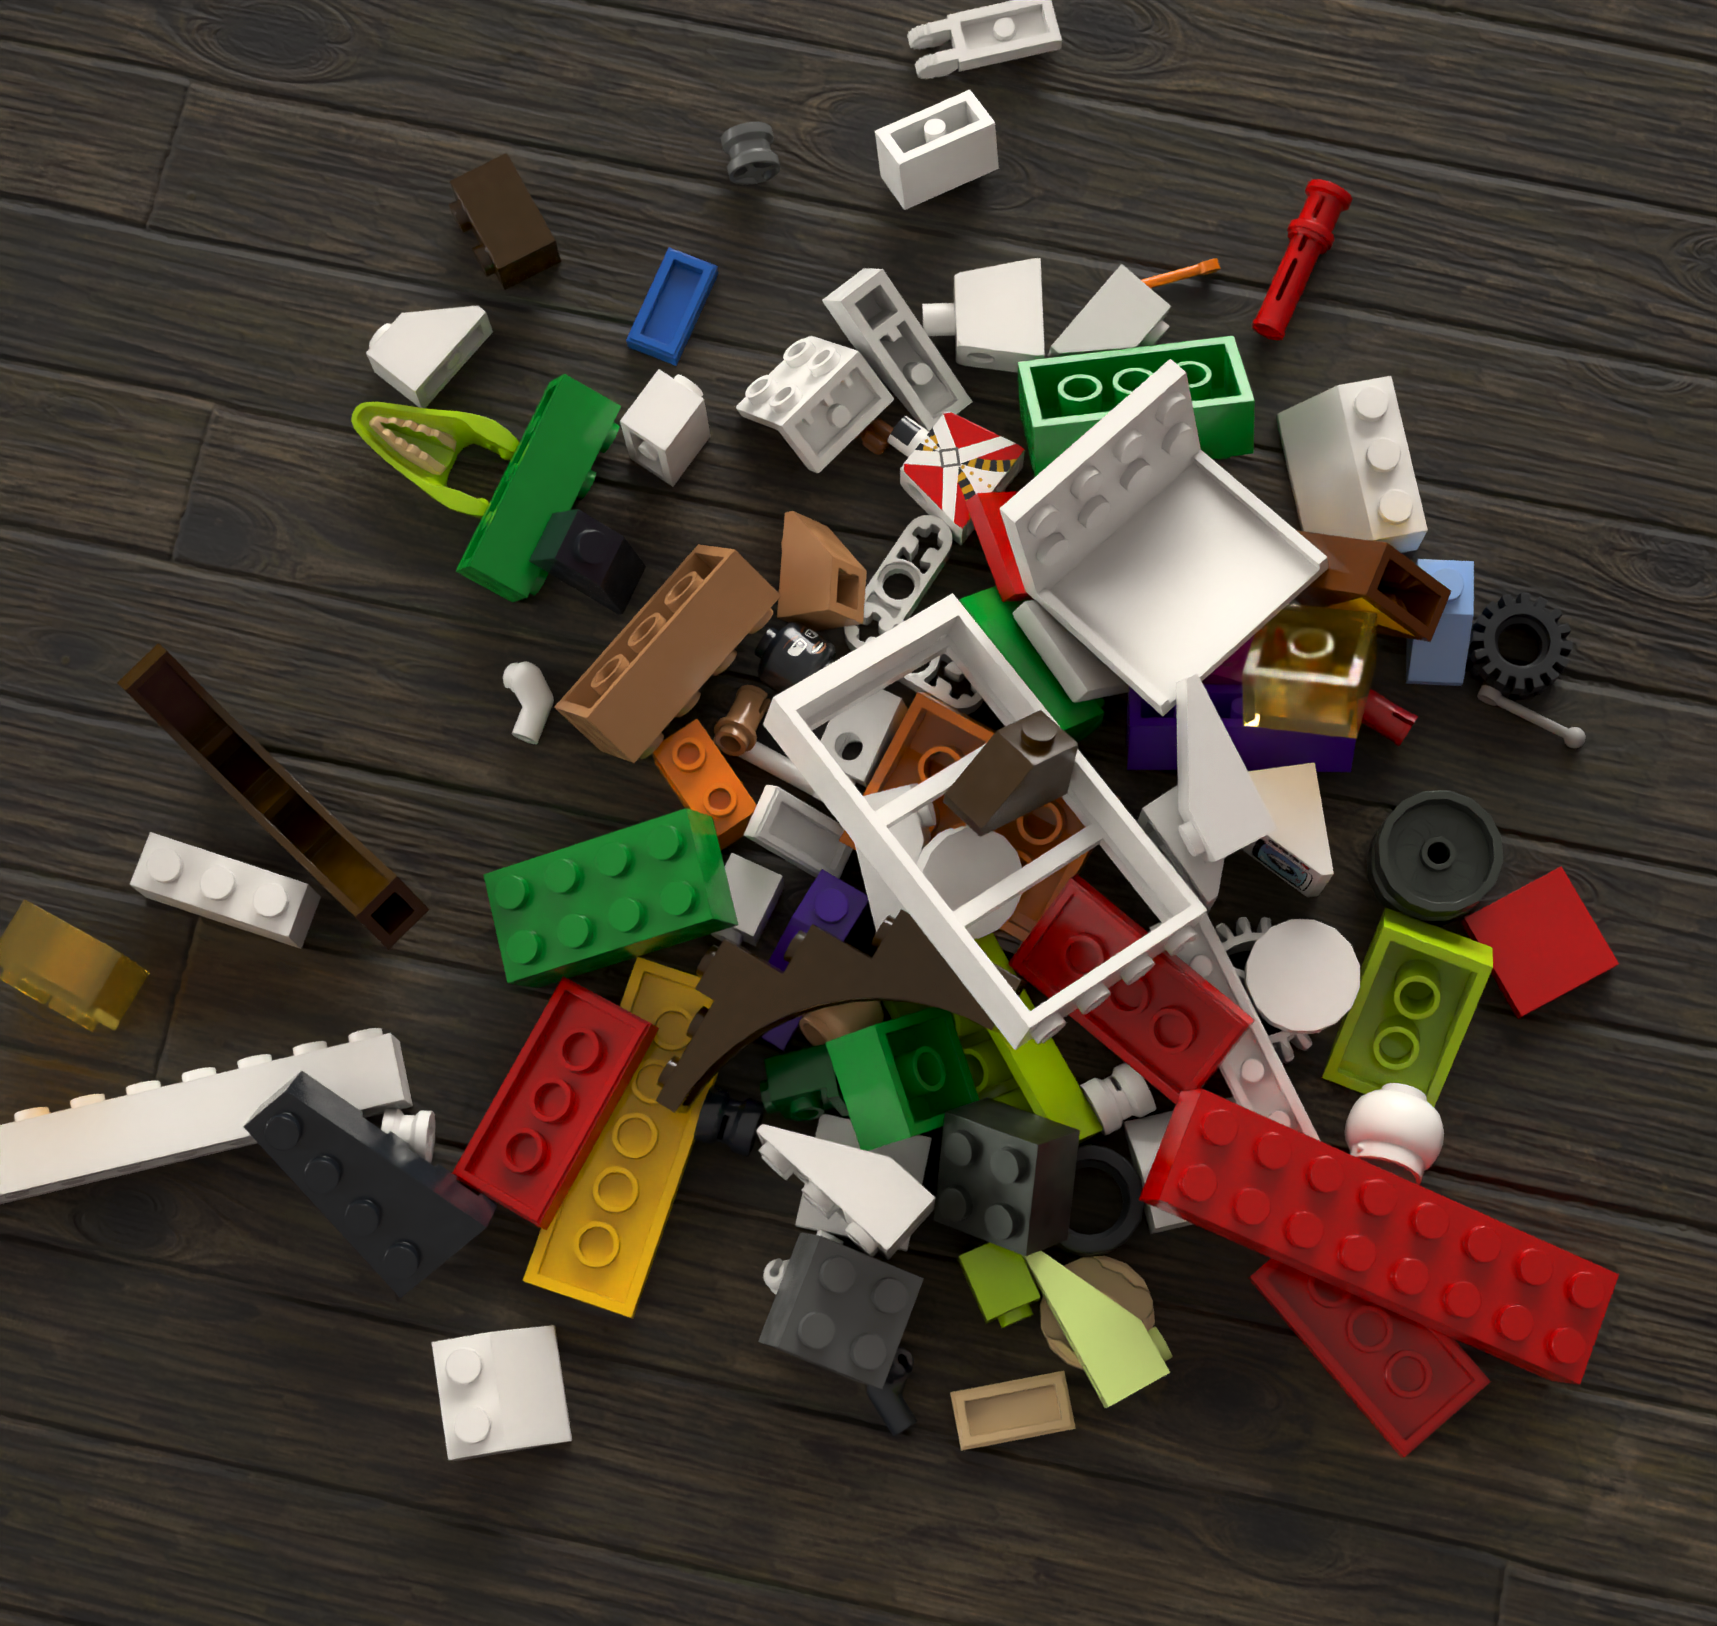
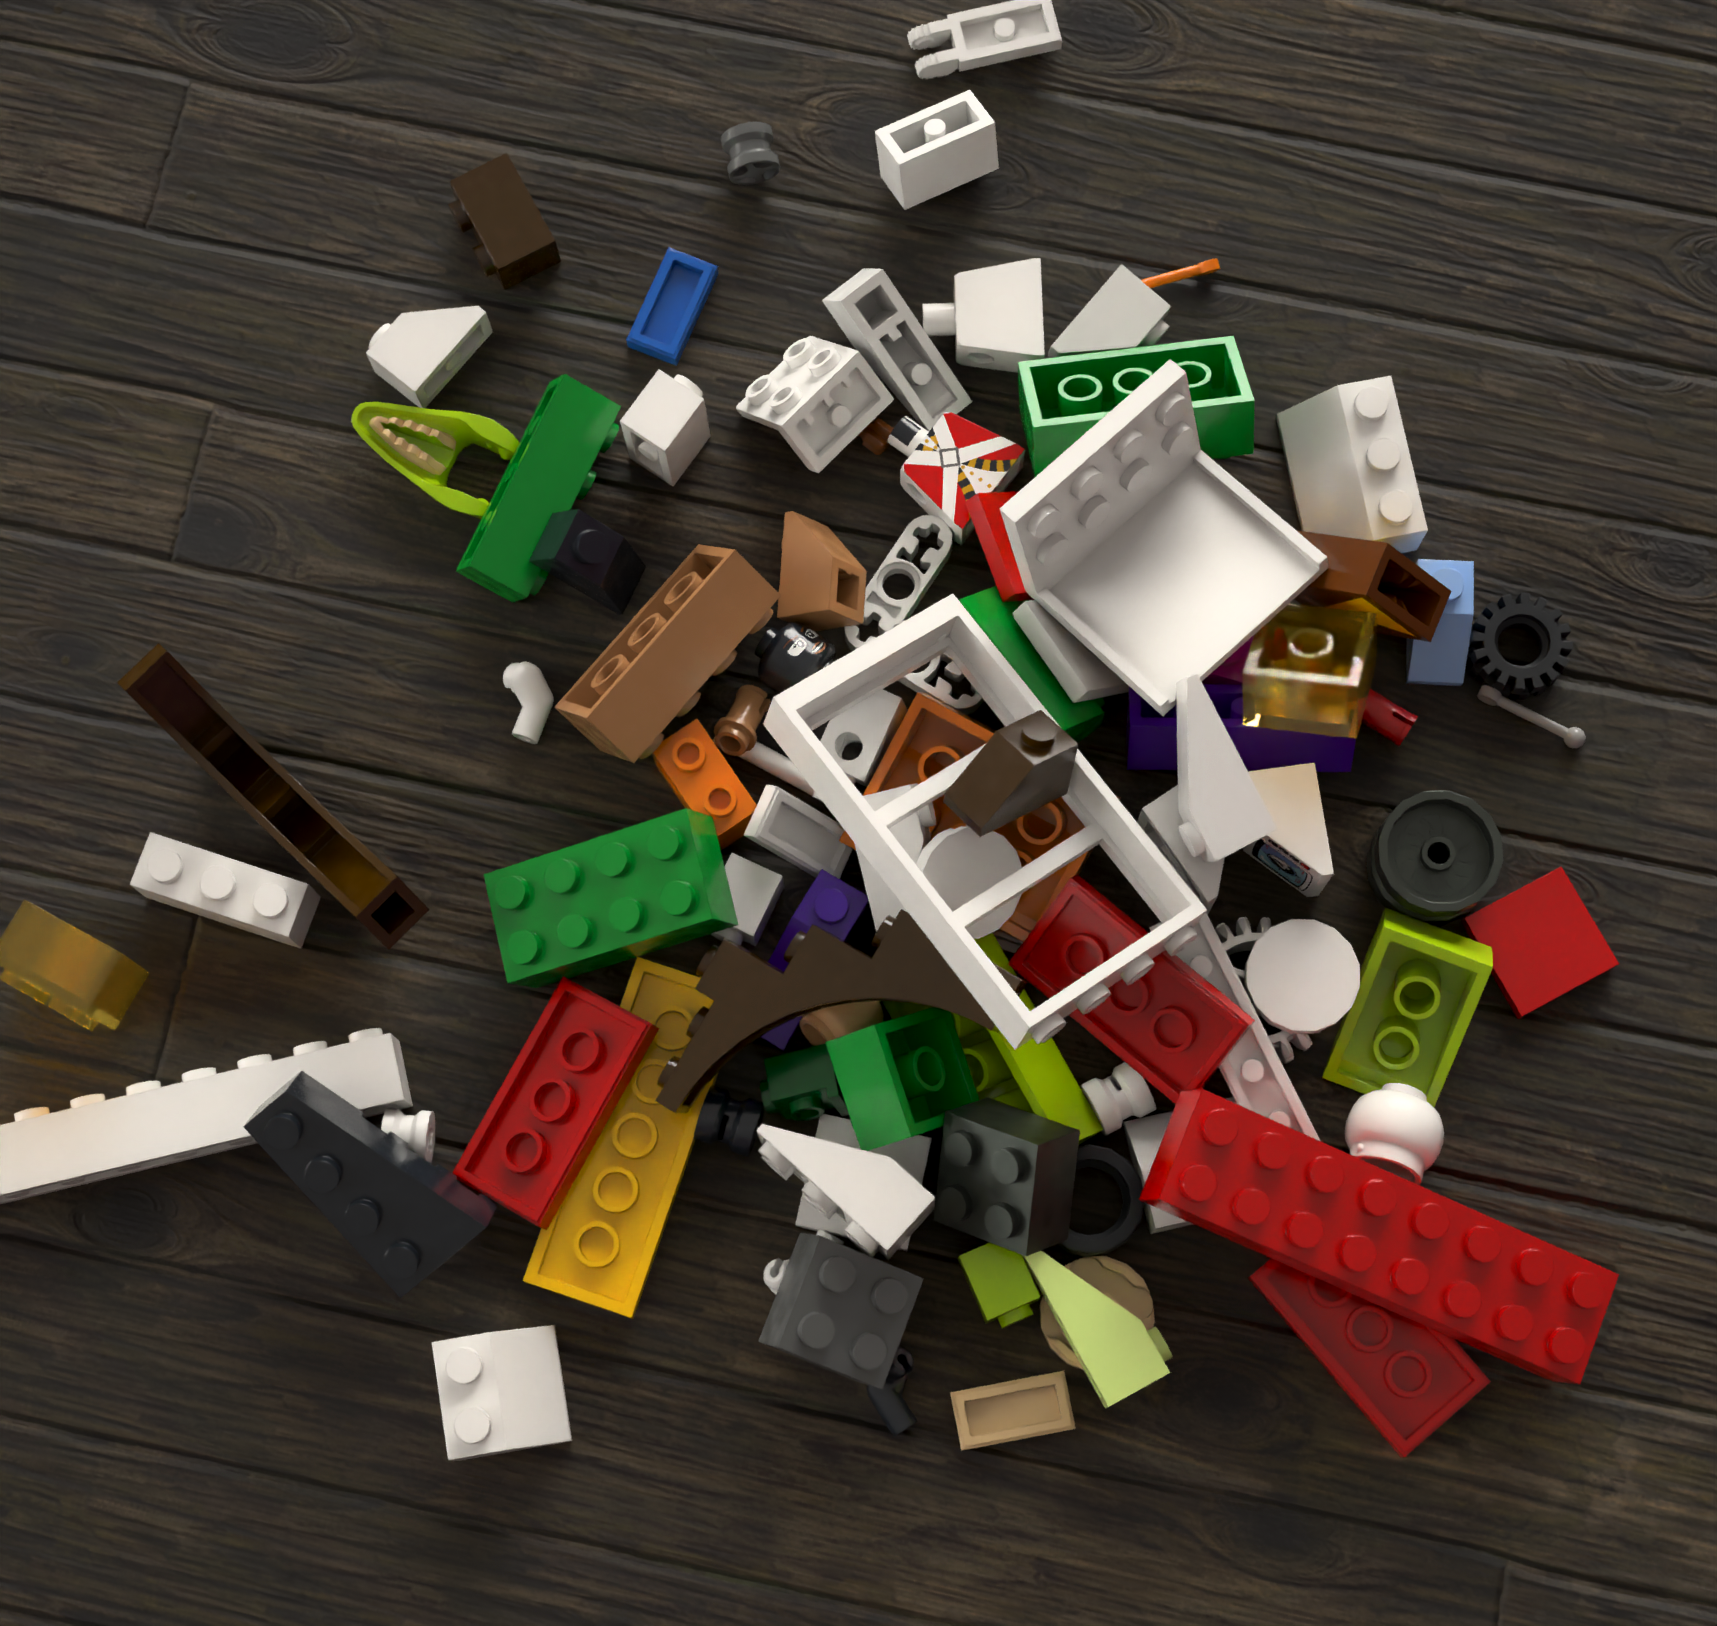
(1308, 238): red pin -> none

